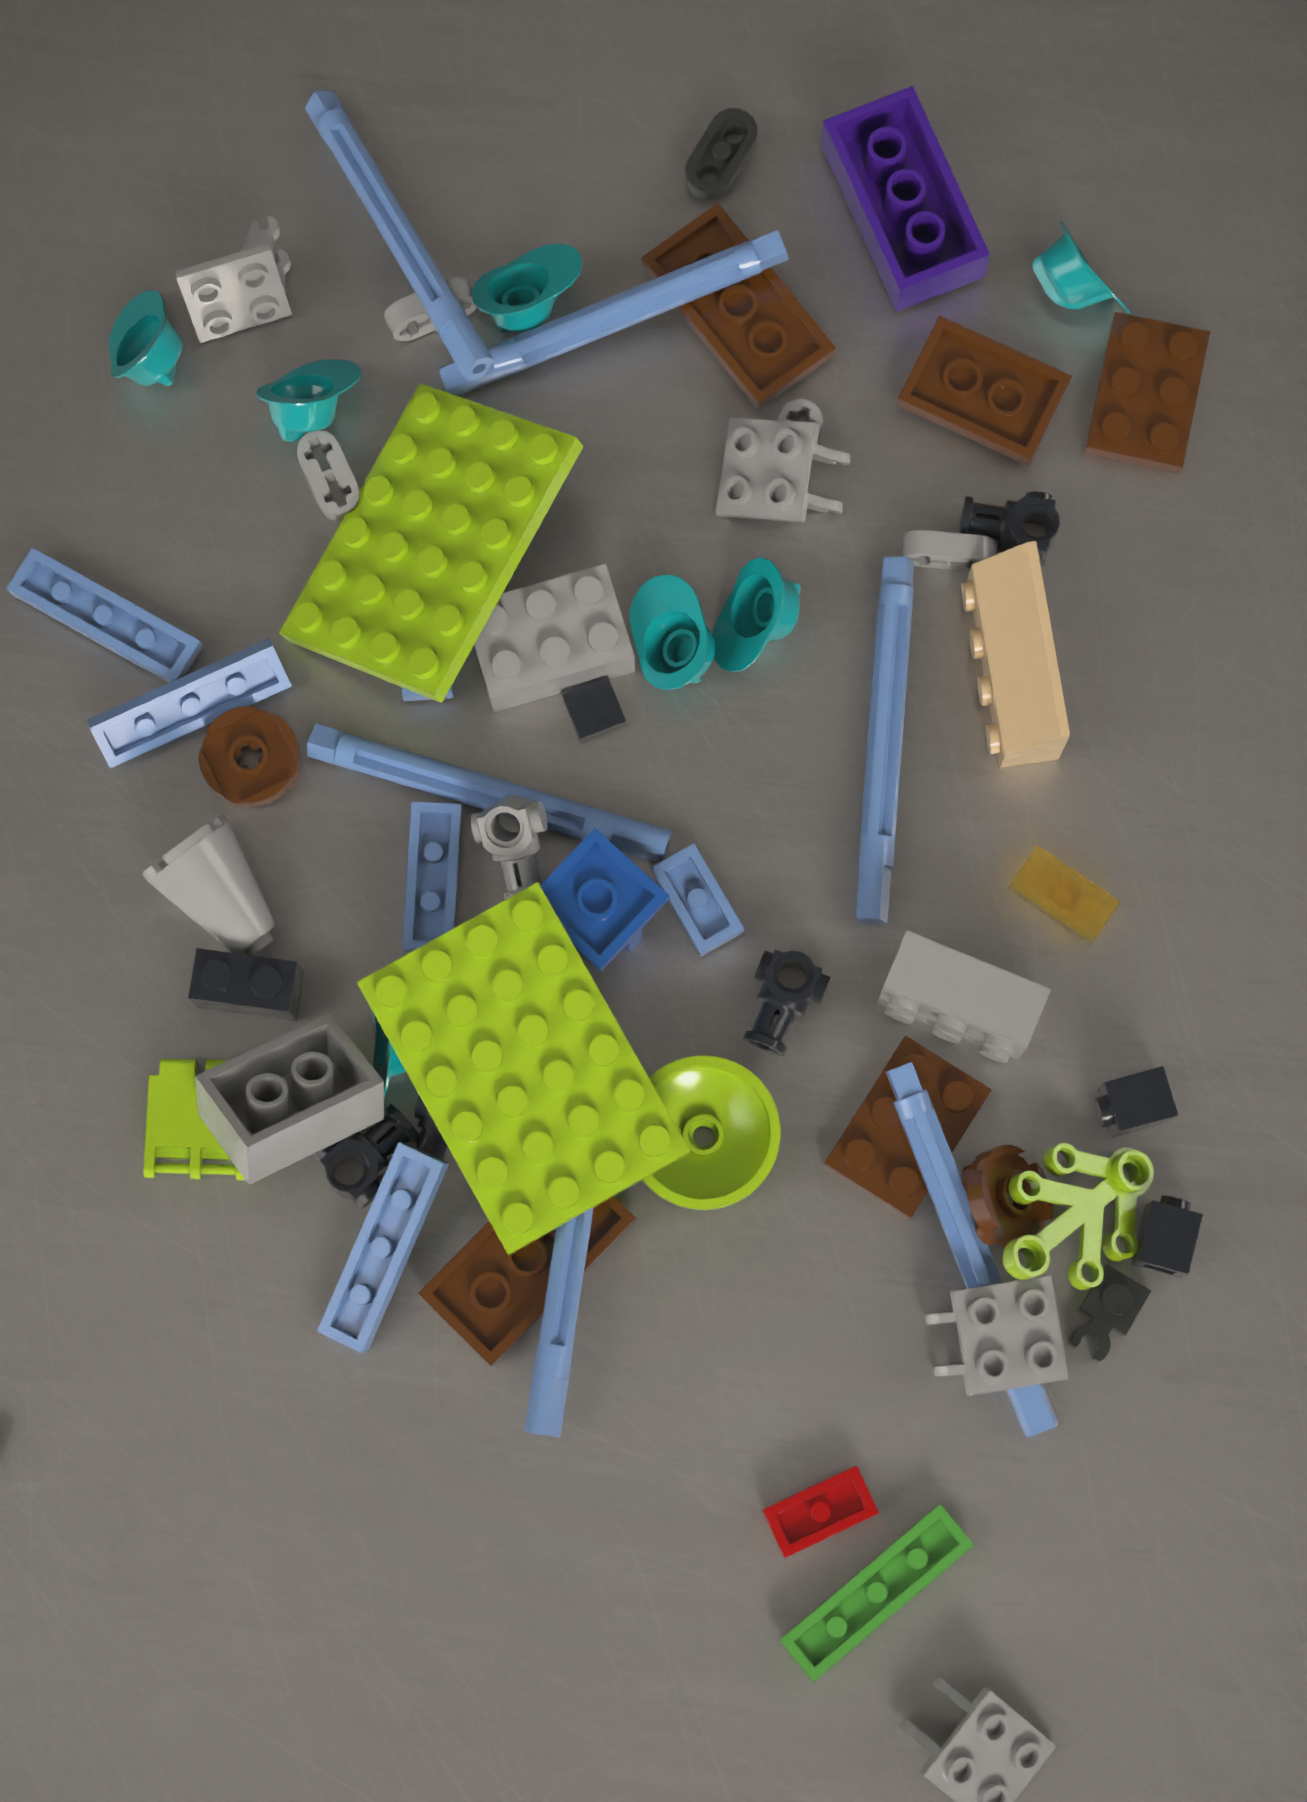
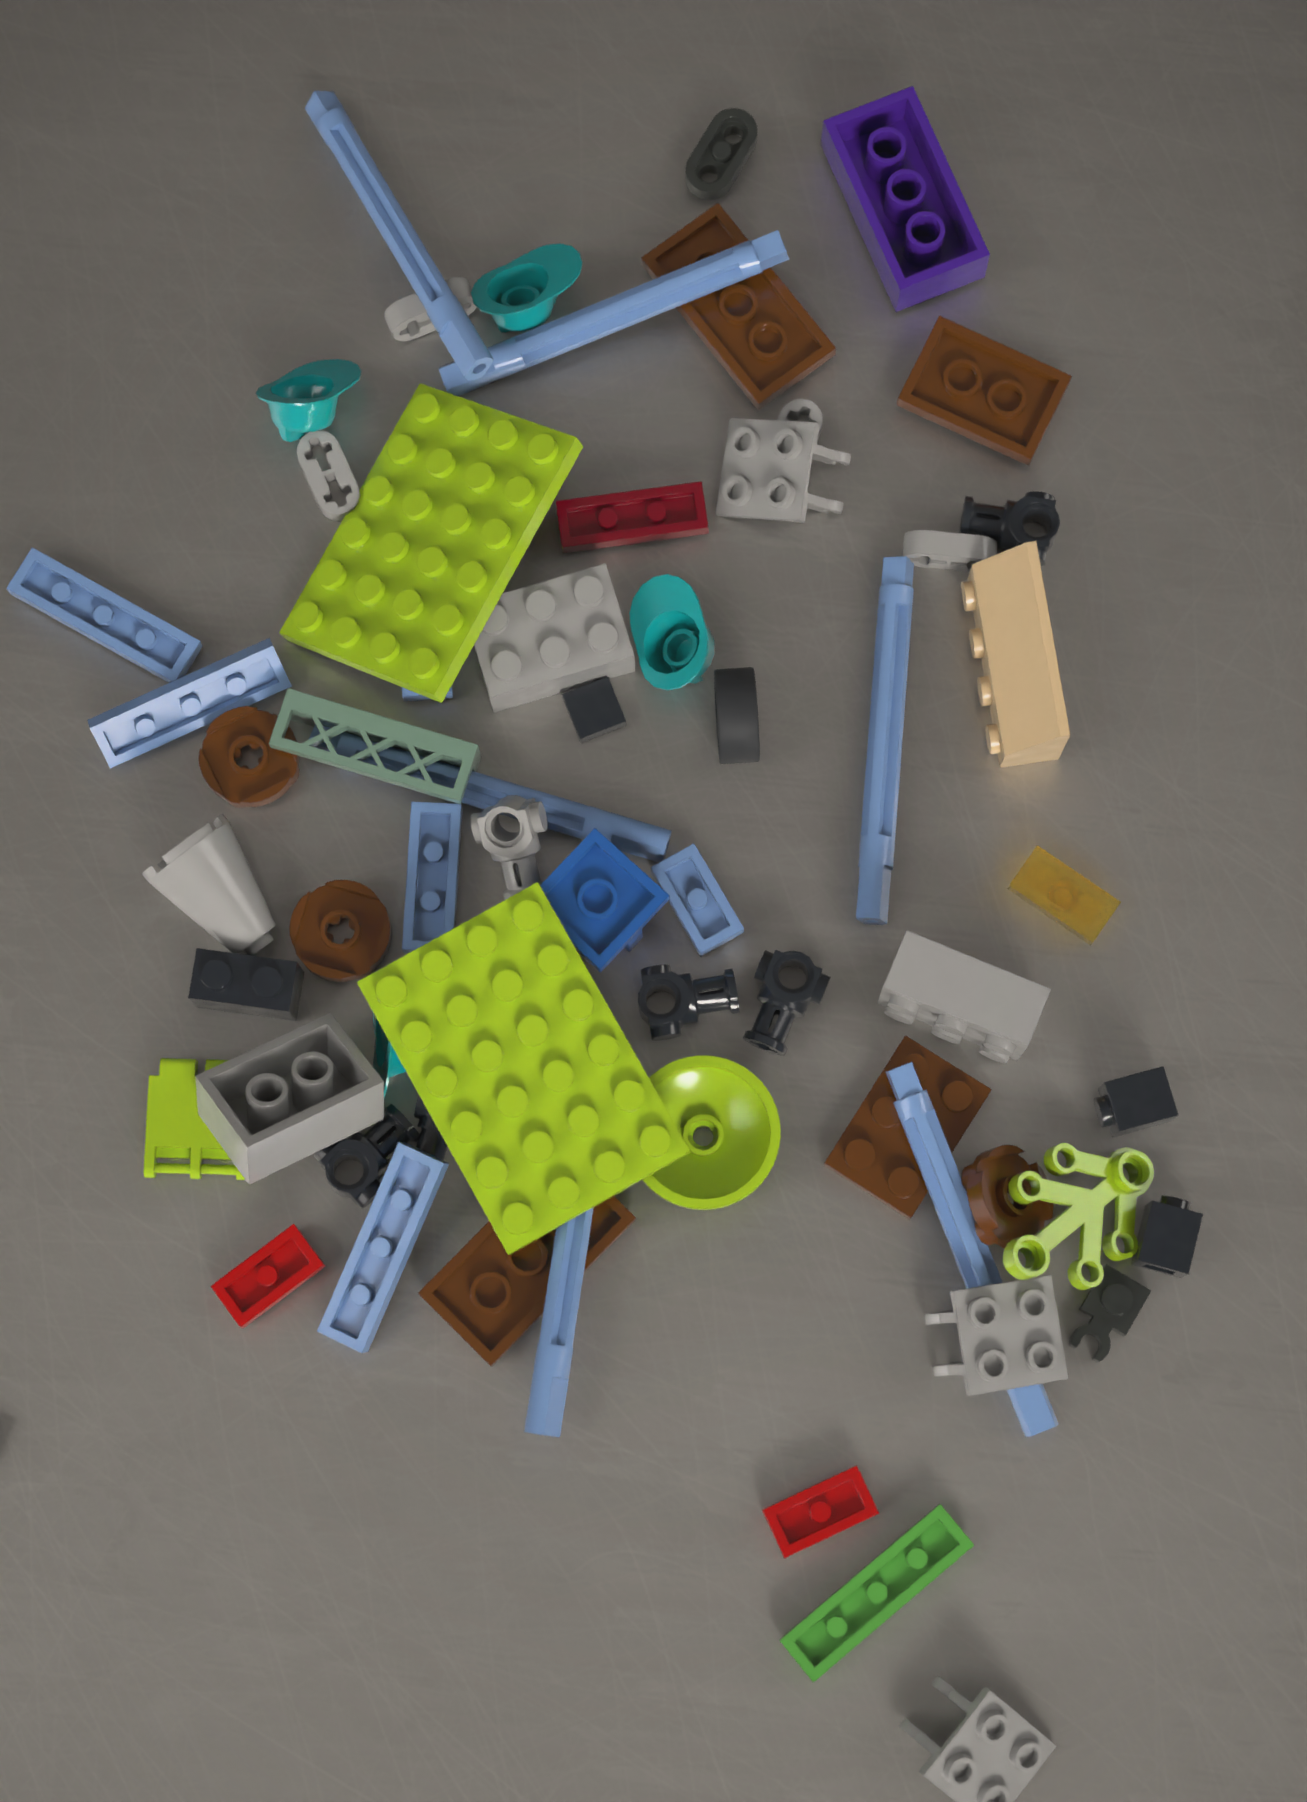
(145, 342): teal piece -> none
(239, 287): light grey plate -> none
(268, 1276): none -> red plate
(327, 906): none -> reddish brown plate
(383, 730): none -> sand green fence
(632, 517): none -> dark red plate
(690, 995): none -> black connector
(736, 715): none -> black tyre
(756, 612): teal piece -> none
(1068, 275): teal piece -> none
(1147, 392): reddish brown plate -> none

